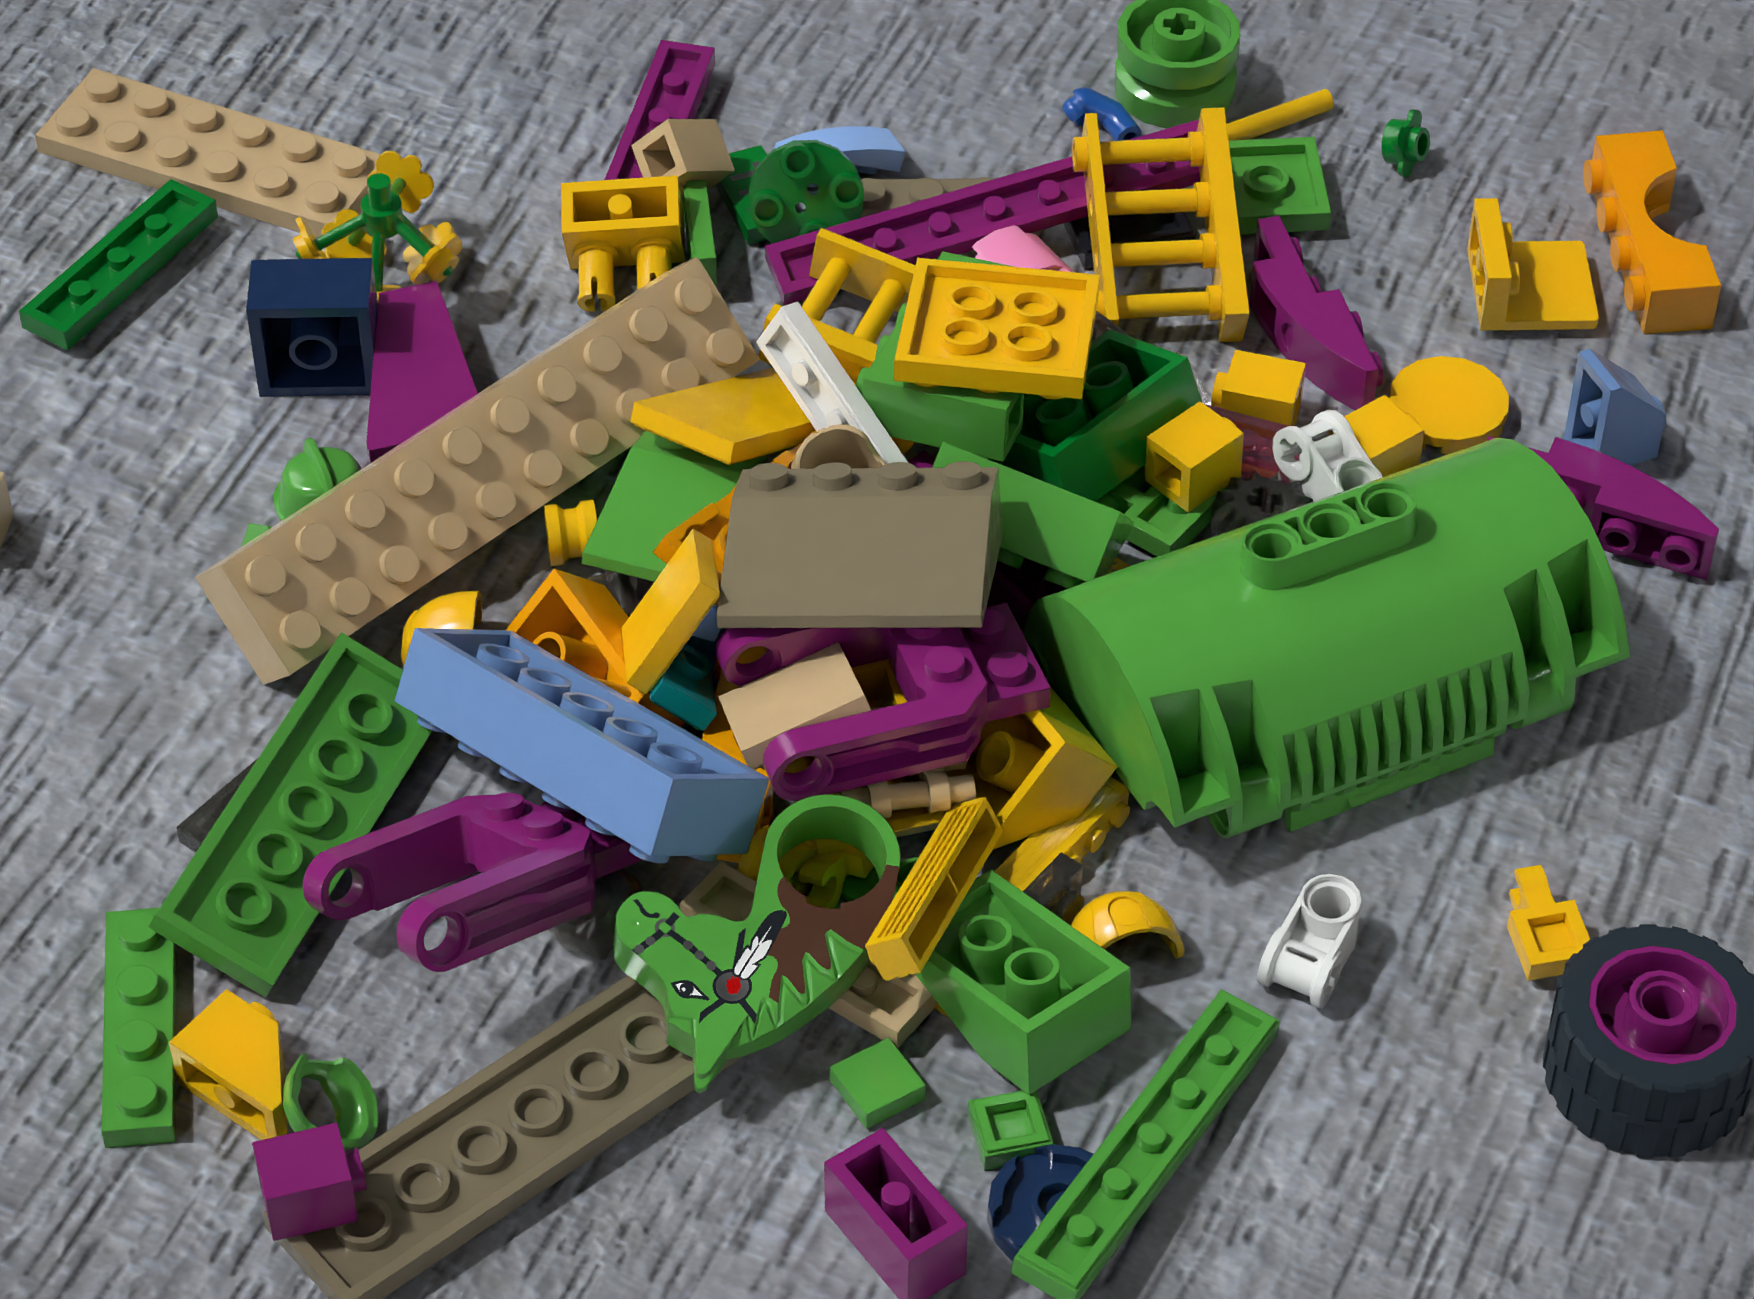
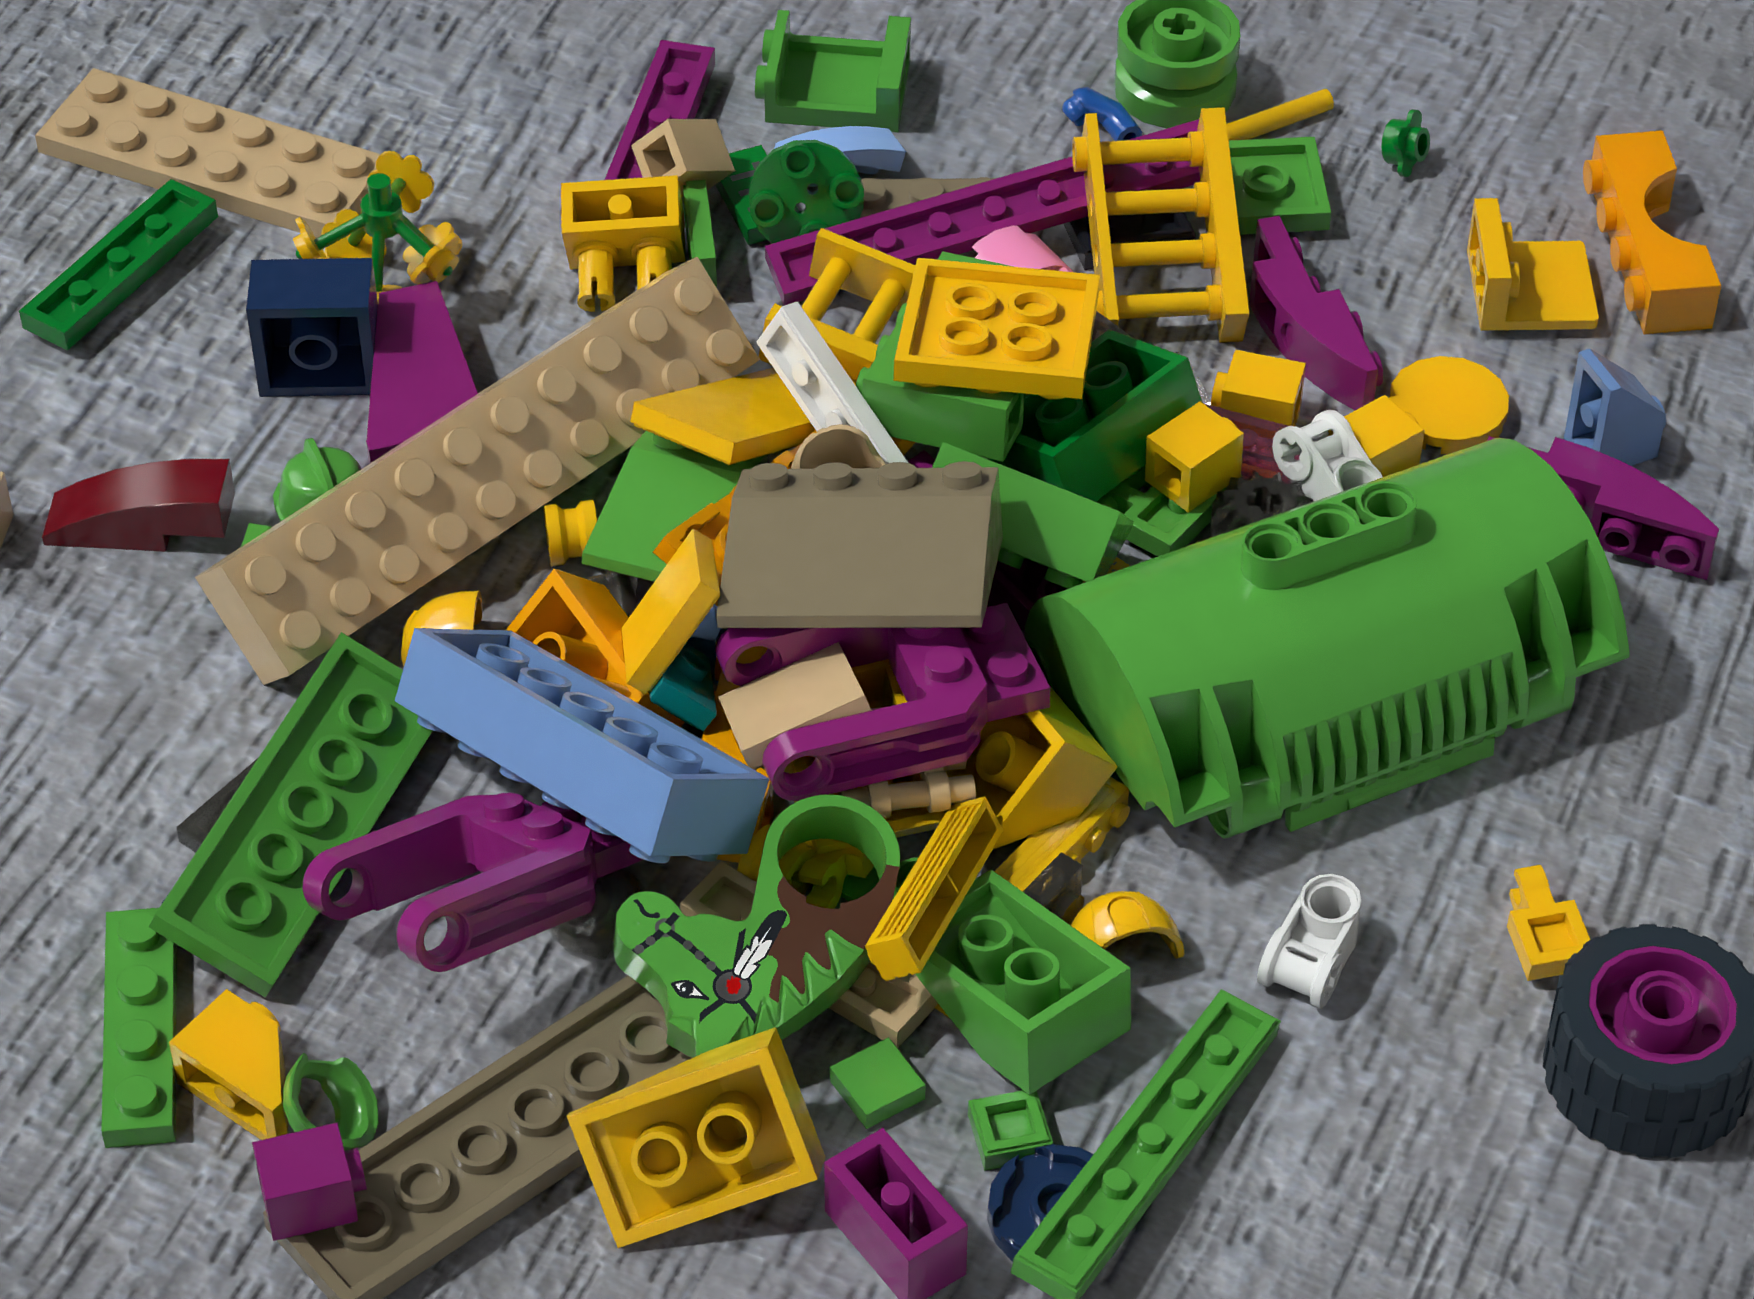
(143, 506): none -> dark red slope
(698, 1139): none -> yellow slope
(834, 78): none -> bright green panel

